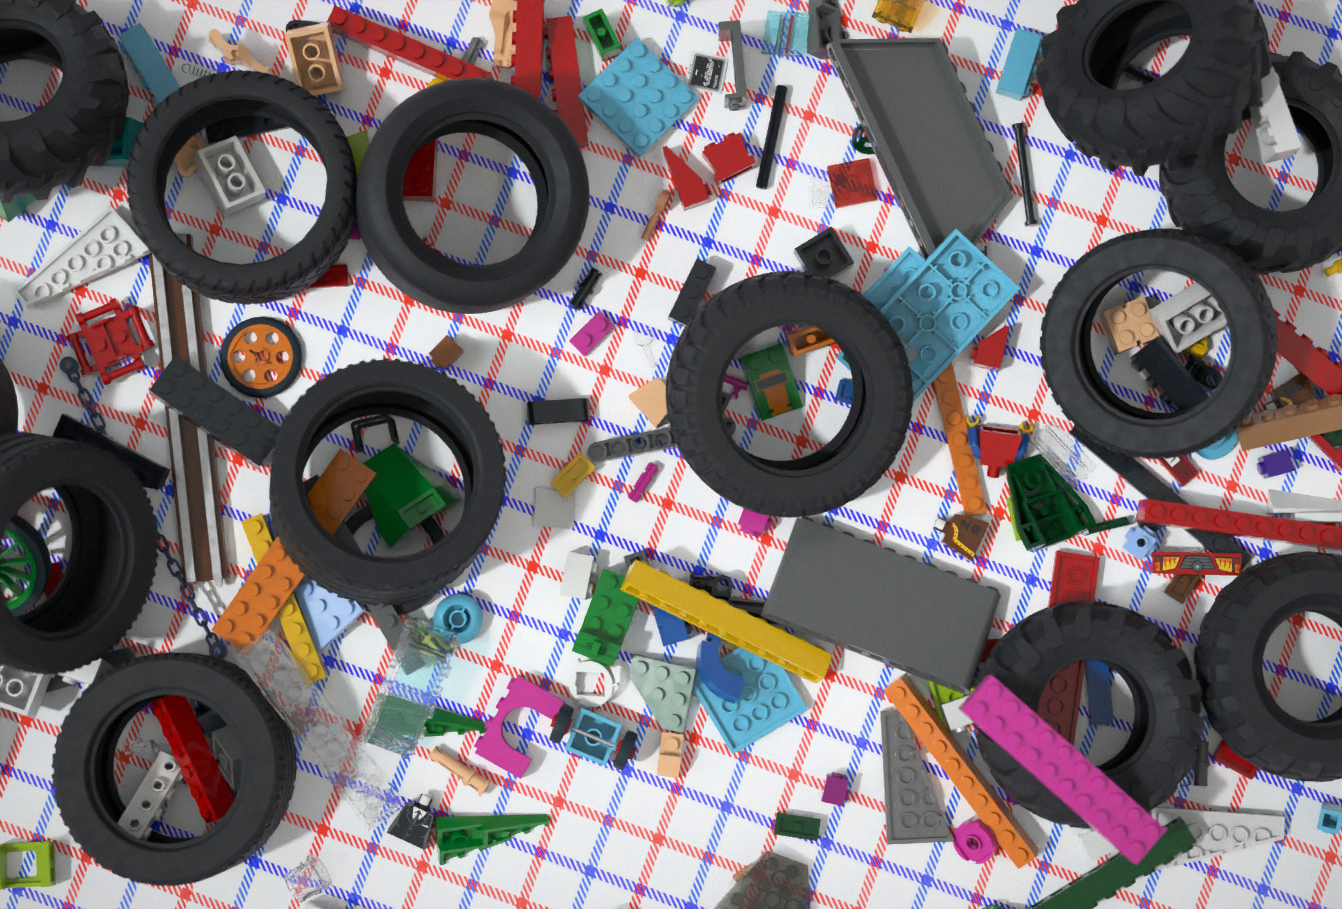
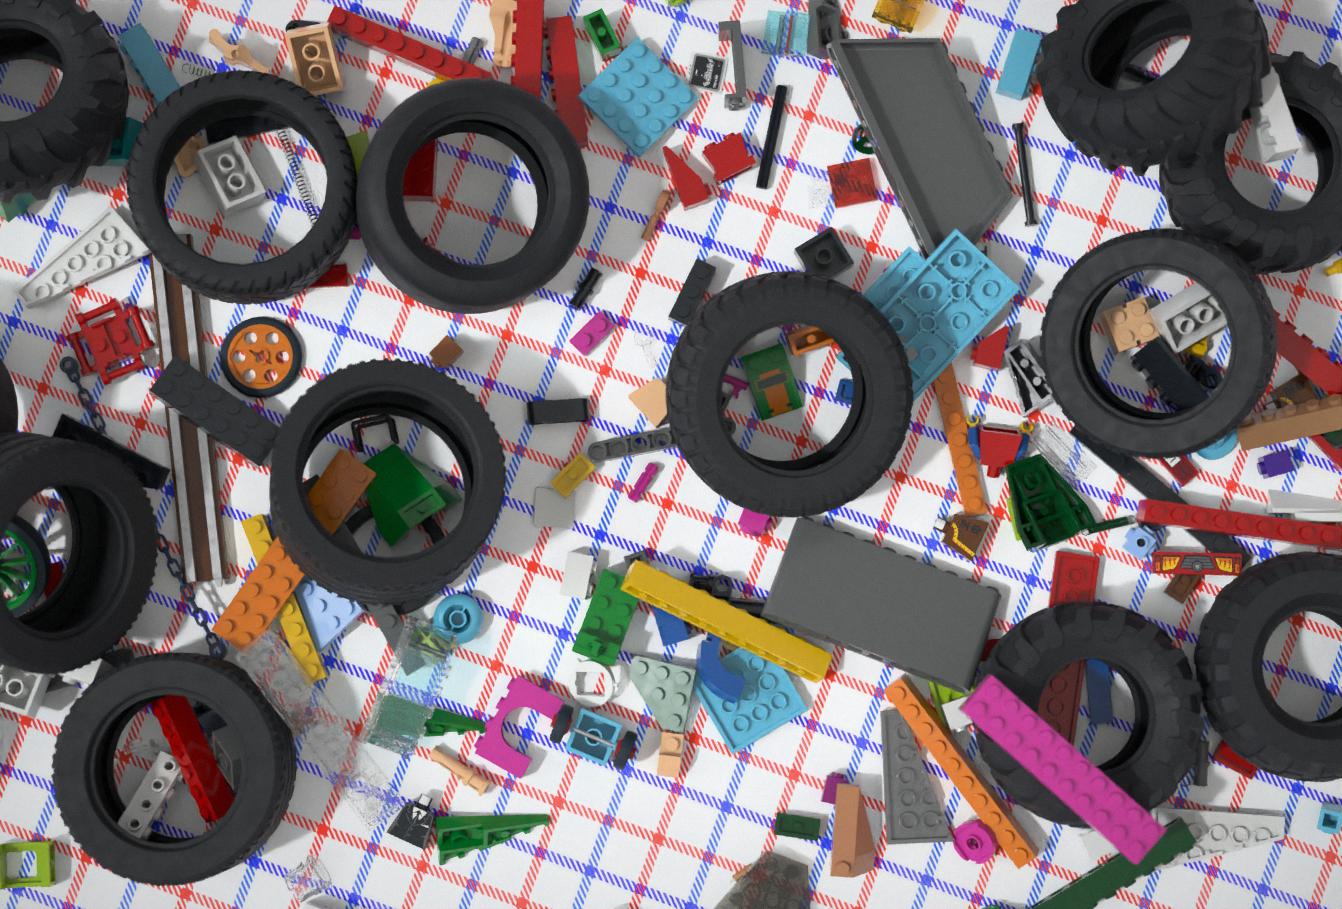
(313, 223): none -> piece
(852, 839): none -> nougat wedge
(1028, 377): none -> wedge

